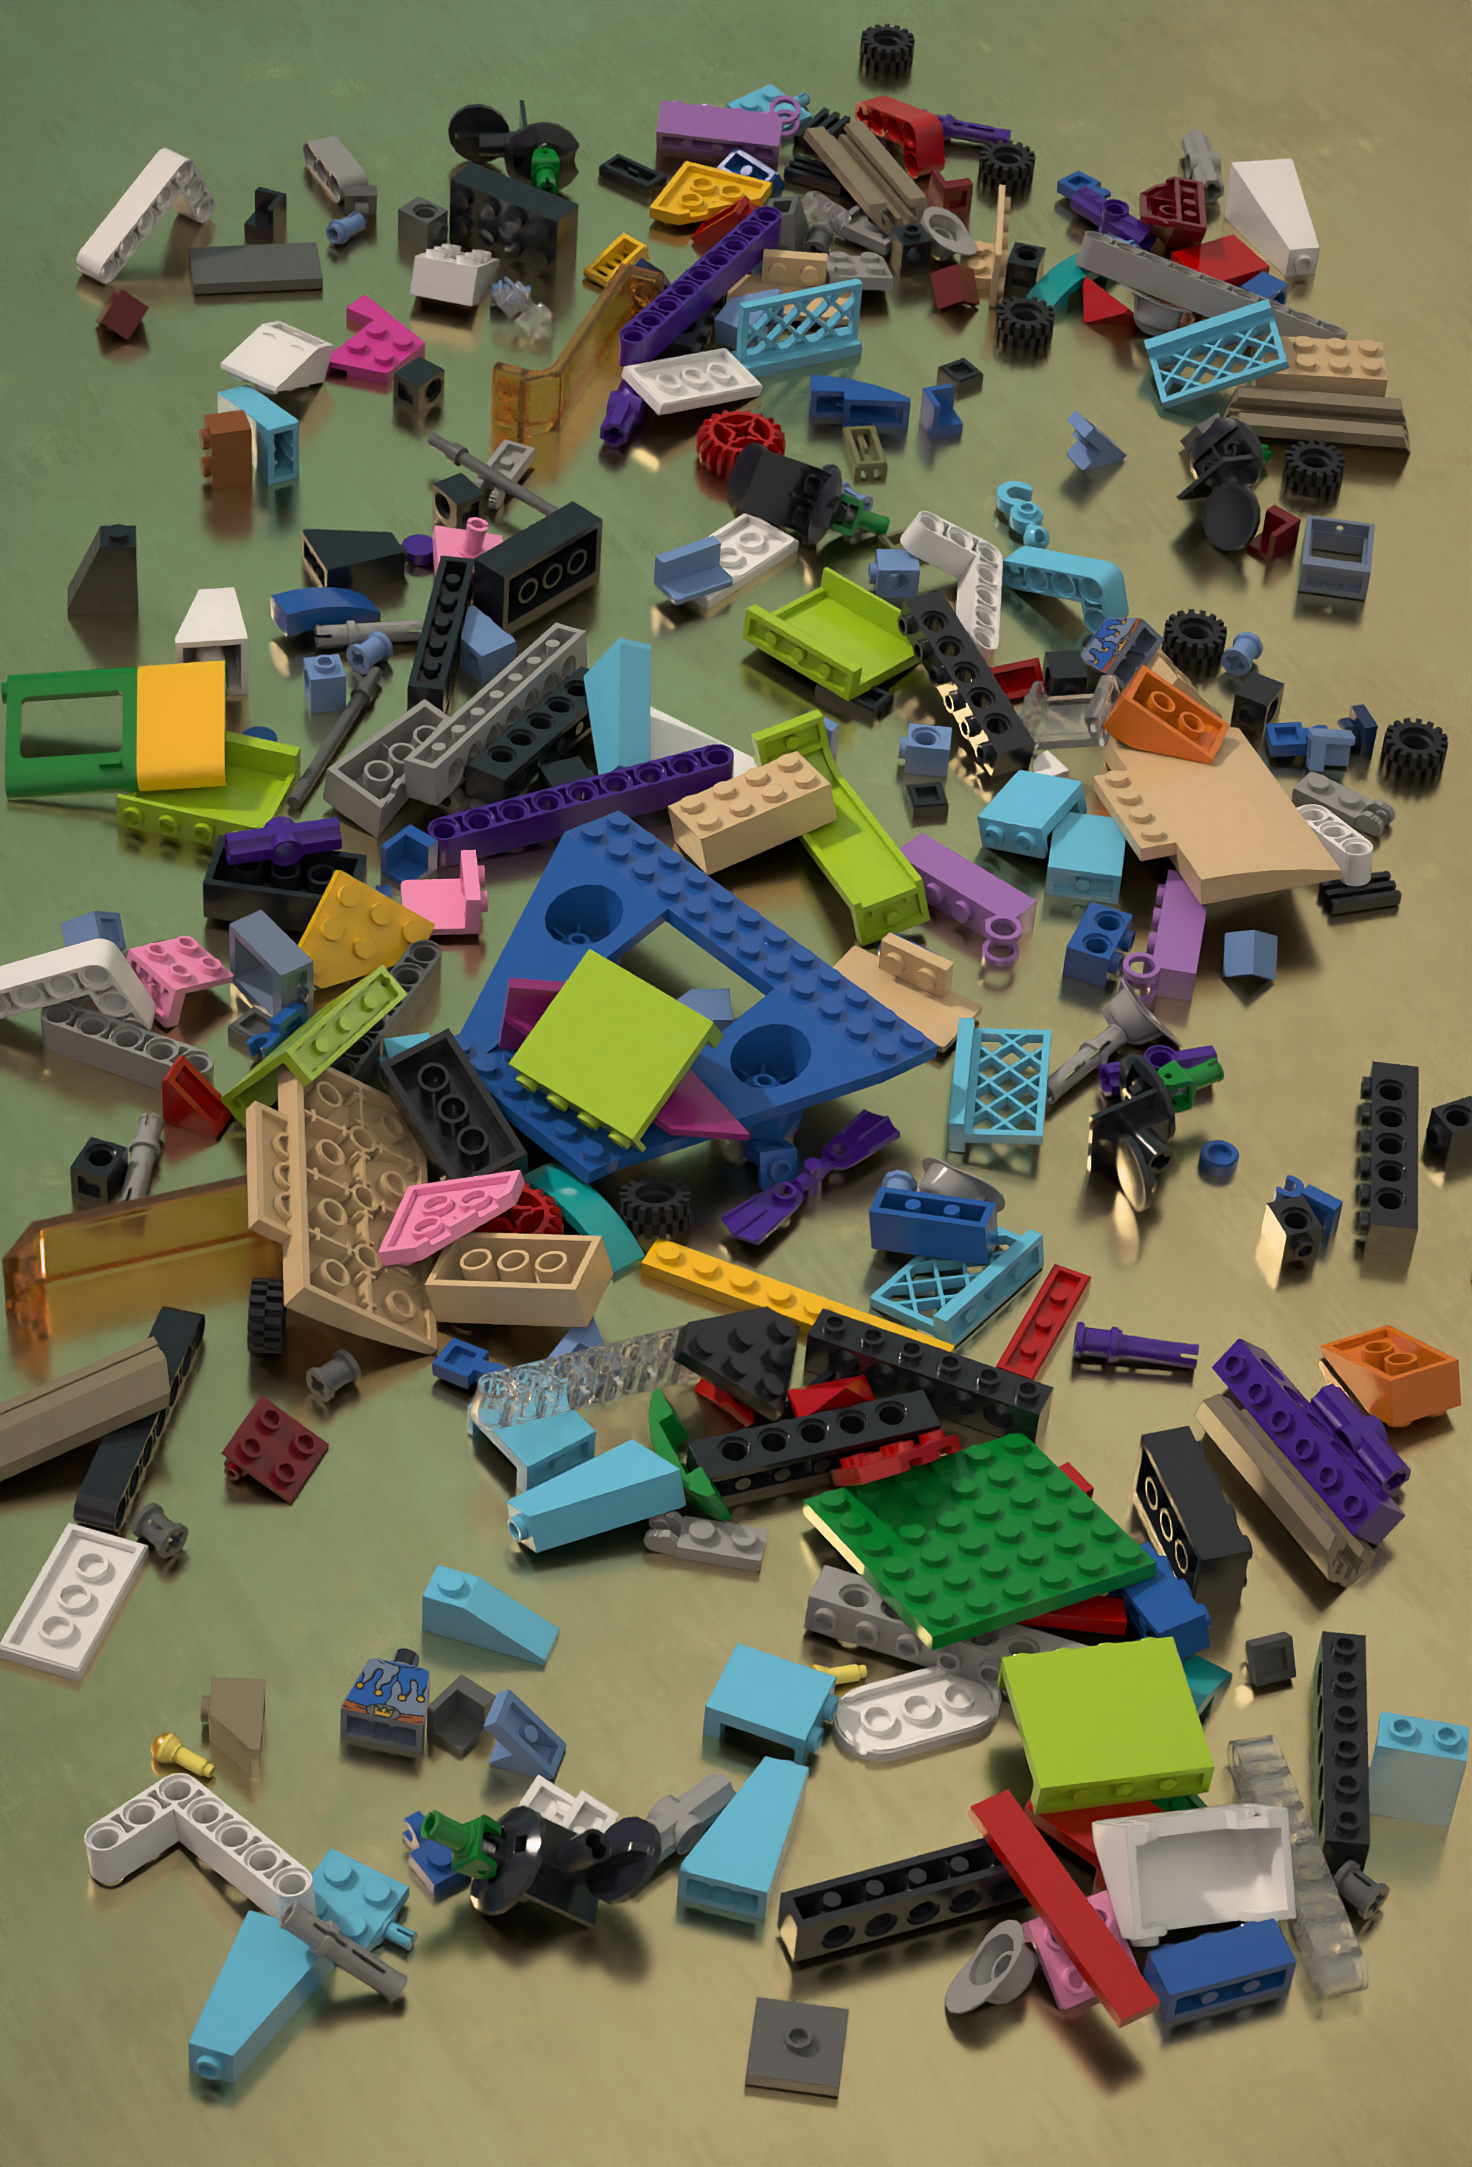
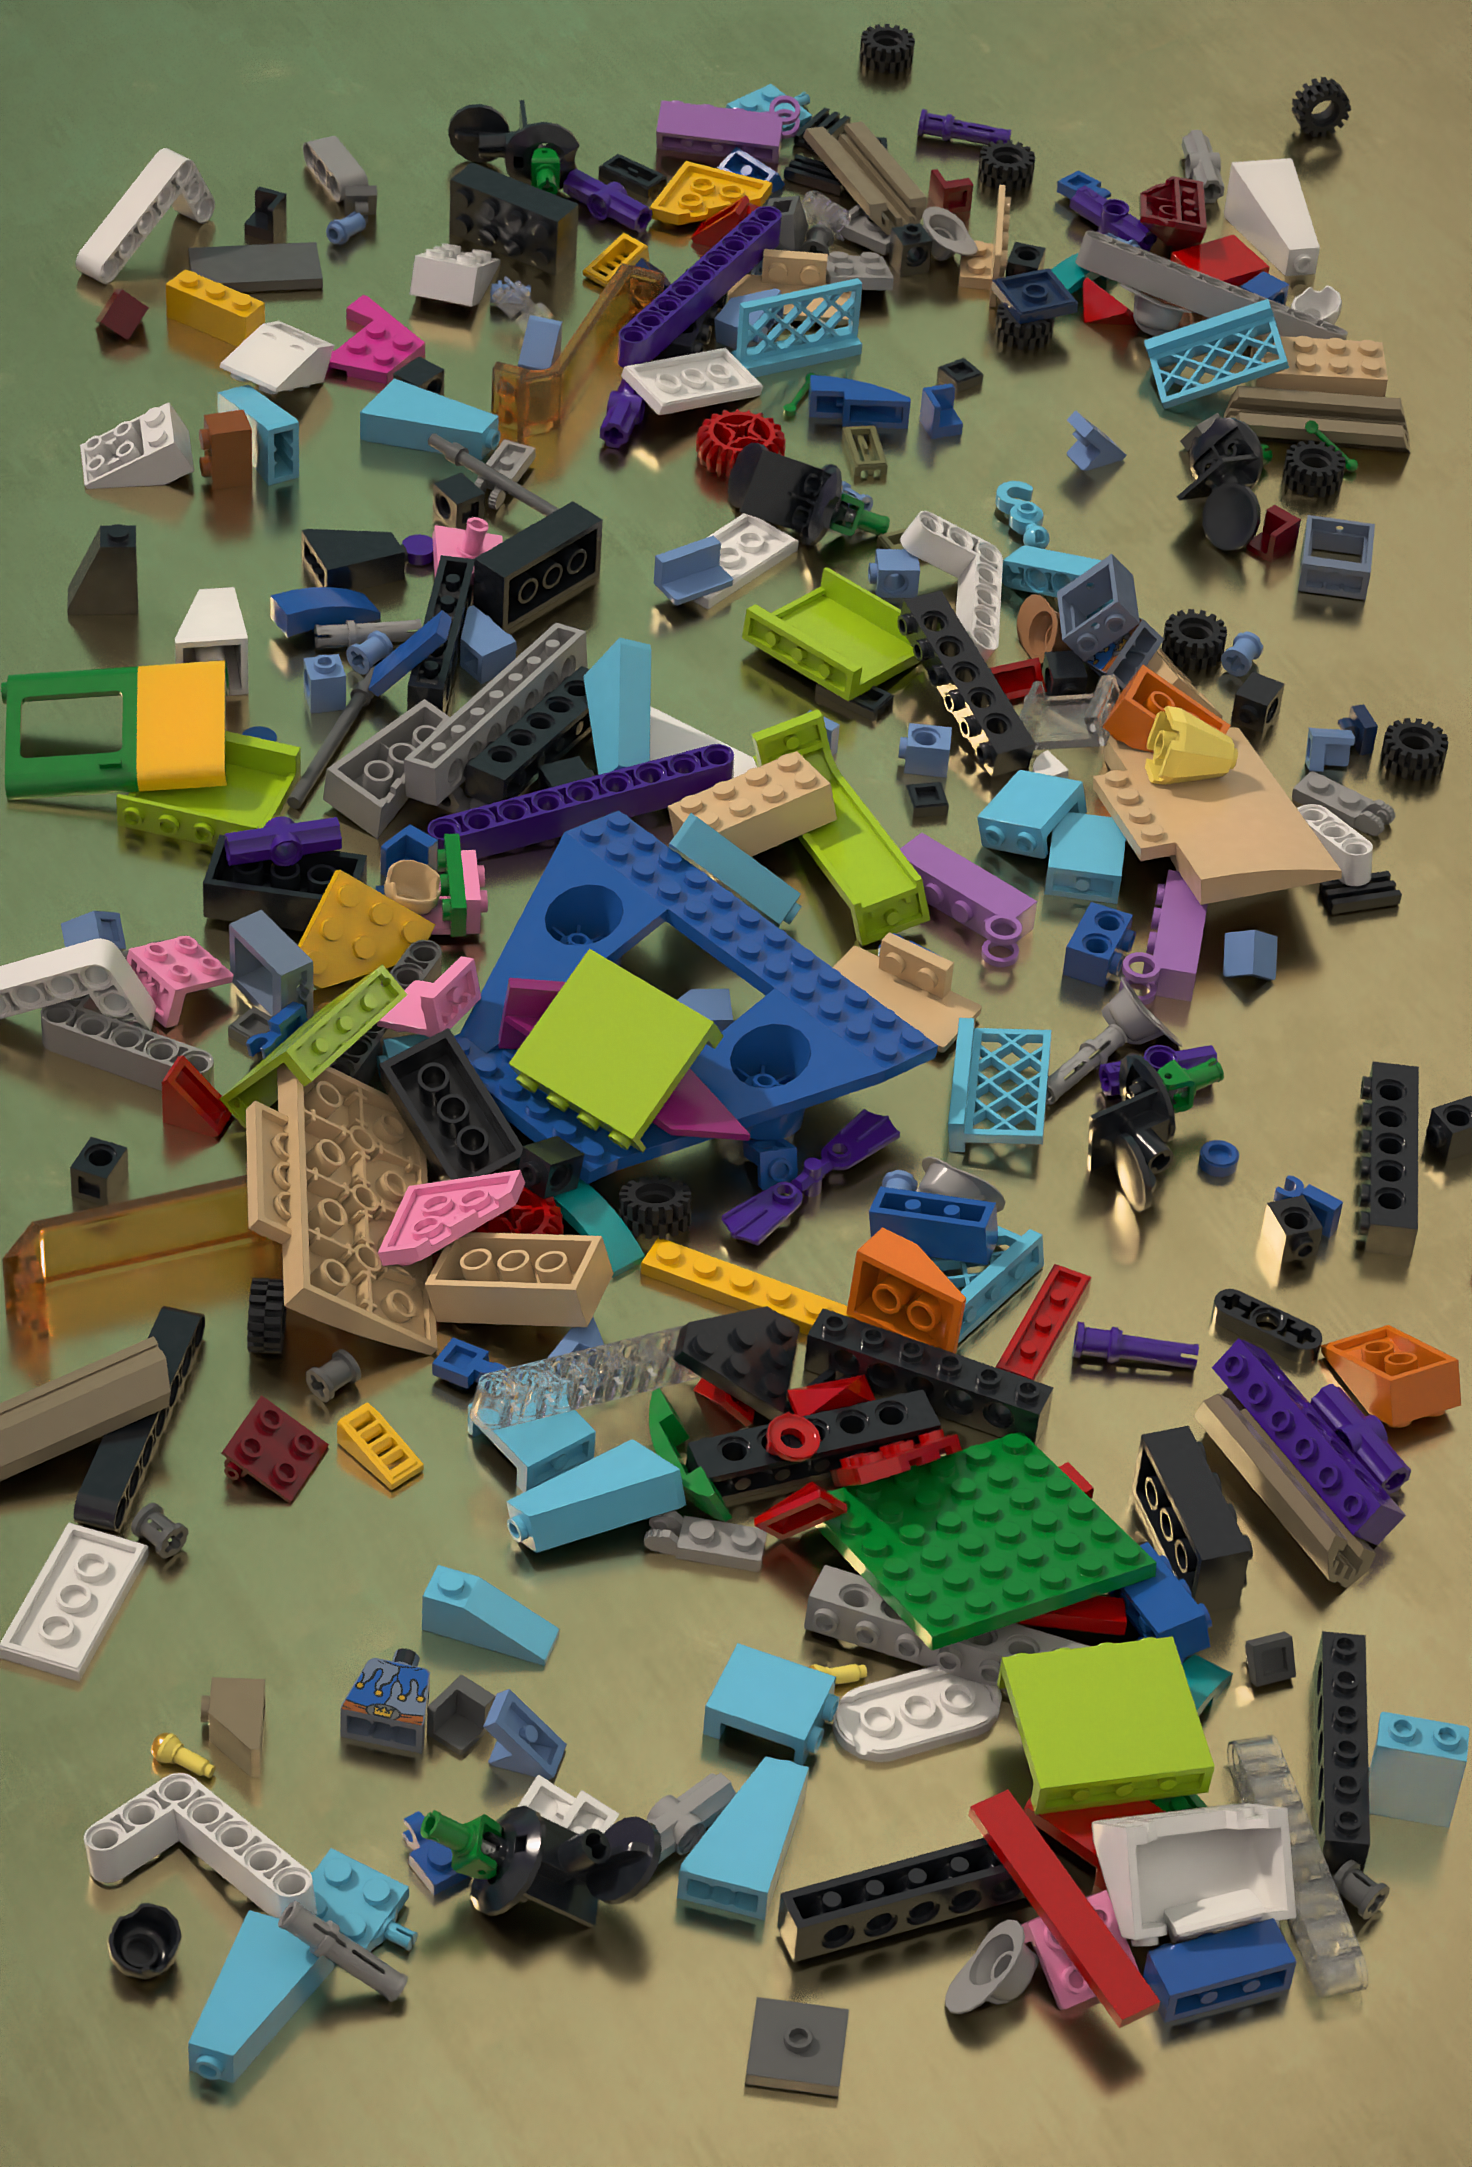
(139, 452): none -> white slope
(143, 1152): light grey pin -> none
(145, 1941): none -> black hair
(213, 308): none -> yellow brick
(362, 1426): none -> yellow slope
(410, 415): none -> medium azure slope
(410, 653): none -> blue tile
(413, 886): none -> tan hair
(422, 223): dark grey brick -> none
(436, 1005): none -> bright pink bracket
(452, 885): none -> green plate
(541, 343): none -> medium blue slope
(551, 1167): none -> black brick
(607, 200): none -> dark purple piece
(736, 871): none -> medium azure slope
(790, 409): none -> green hinge
(796, 1426): none -> red piece
(800, 1512): none -> red slope
(905, 1292): none -> orange slope
(908, 126): red beam -> none
(954, 286): dark red panel -> none
(1034, 296): none -> dark blue tile
(1039, 628): none -> medium nougat piece
(1078, 601): none -> sand blue window
(1187, 749): none -> light yellow cone
(1213, 1915): none -> white slope
(1287, 738): blue plate -> none
(1295, 1328): none -> black beam
(1311, 97): none -> black tyre
(1312, 427): none -> green hinge
(1319, 304): none -> white hair

